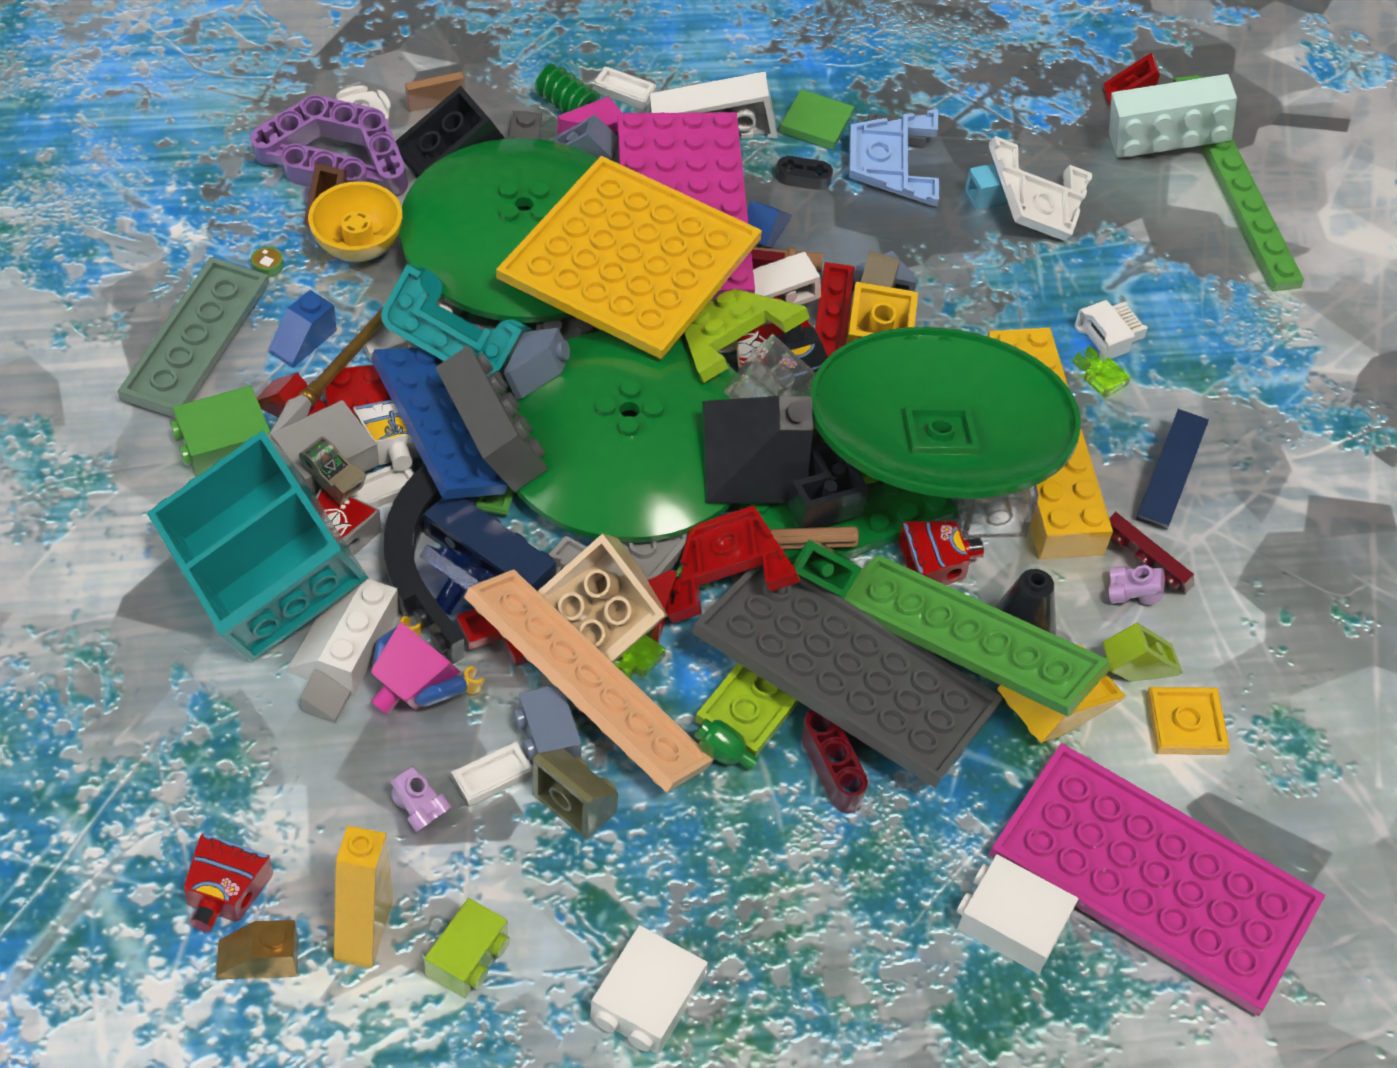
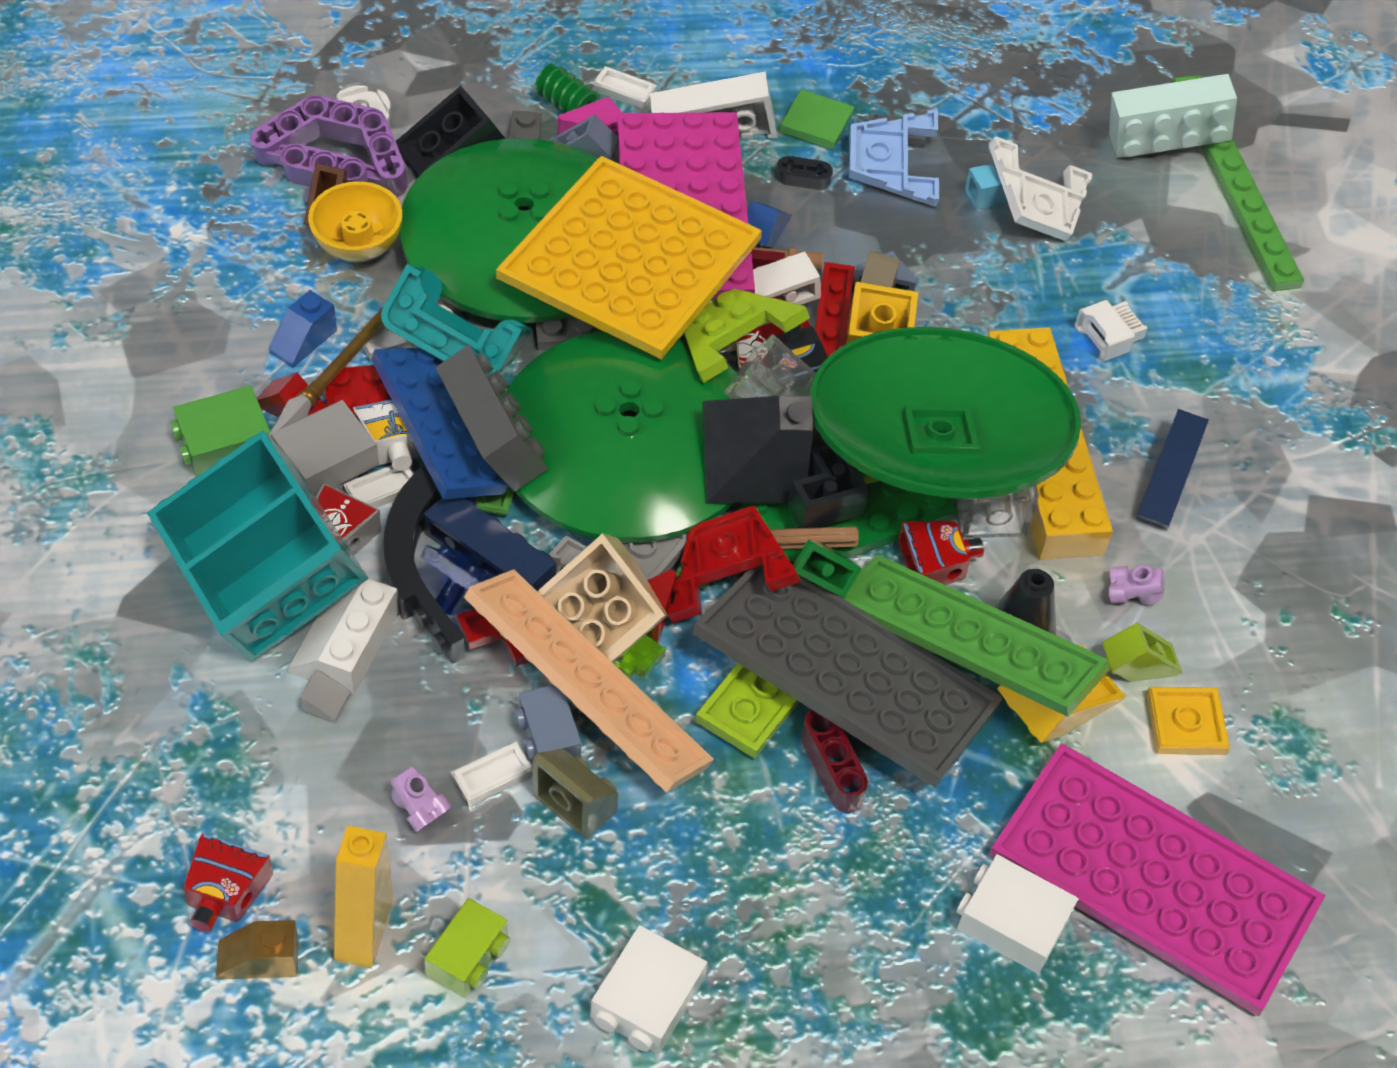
(194, 337): sand green plate -> none
(267, 261): tile -> none
(332, 470): dark tan leg -> none
(416, 671): dark pink torso -> none
(431, 91): medium nougat tile -> none
(536, 360): sand blue slope -> none
(724, 743): green plant -> none
(1103, 375): clear neon green plate -> none
(1138, 75): red slope -> none
(1150, 554): dark red plate -> none

